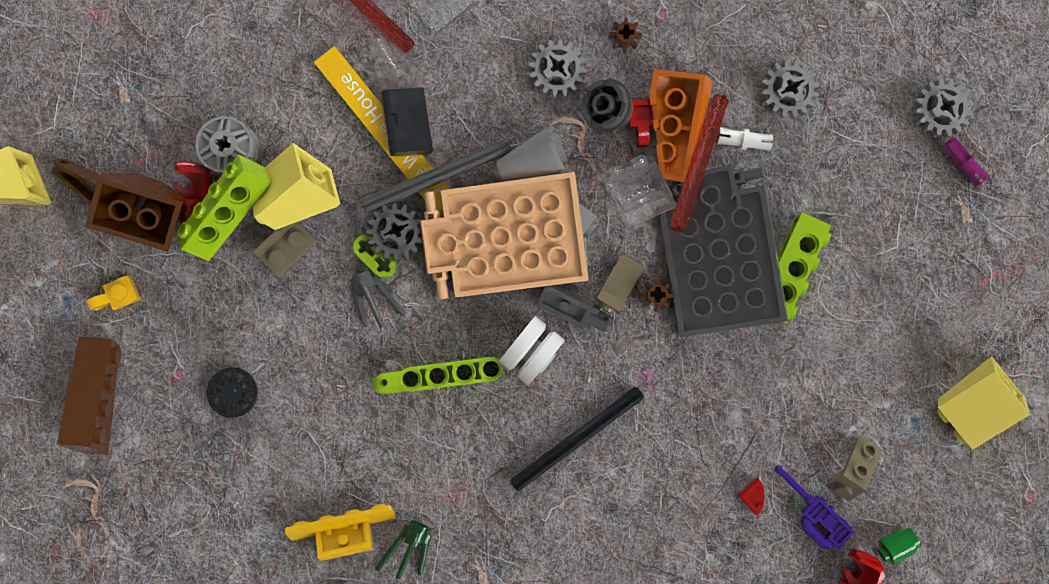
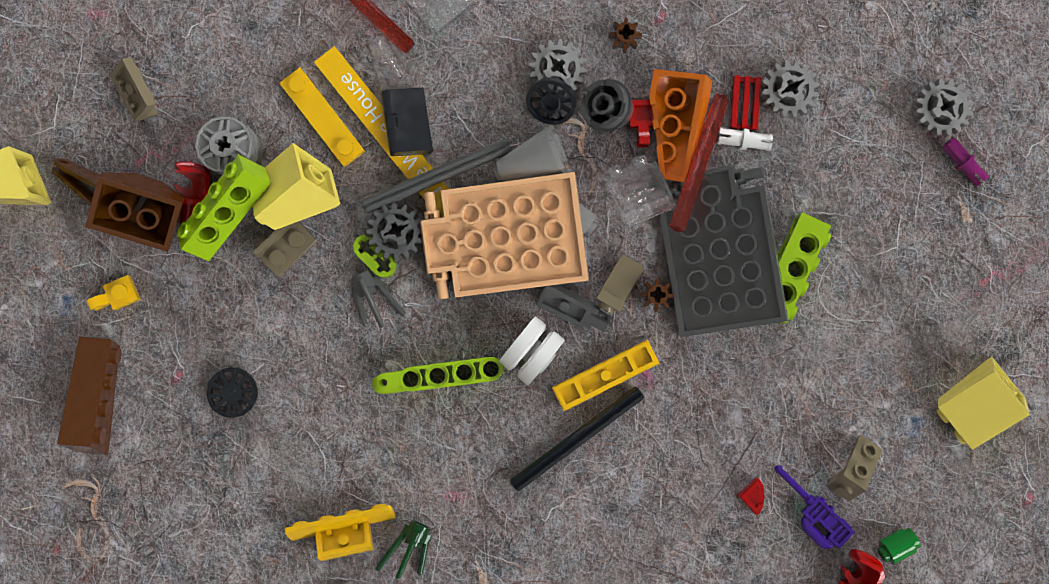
(133, 90): none -> dark tan bracket
(322, 117): none -> yellow plate
(551, 101): none -> black wheel
(605, 375): none -> yellow plate
(747, 80): none -> red tile

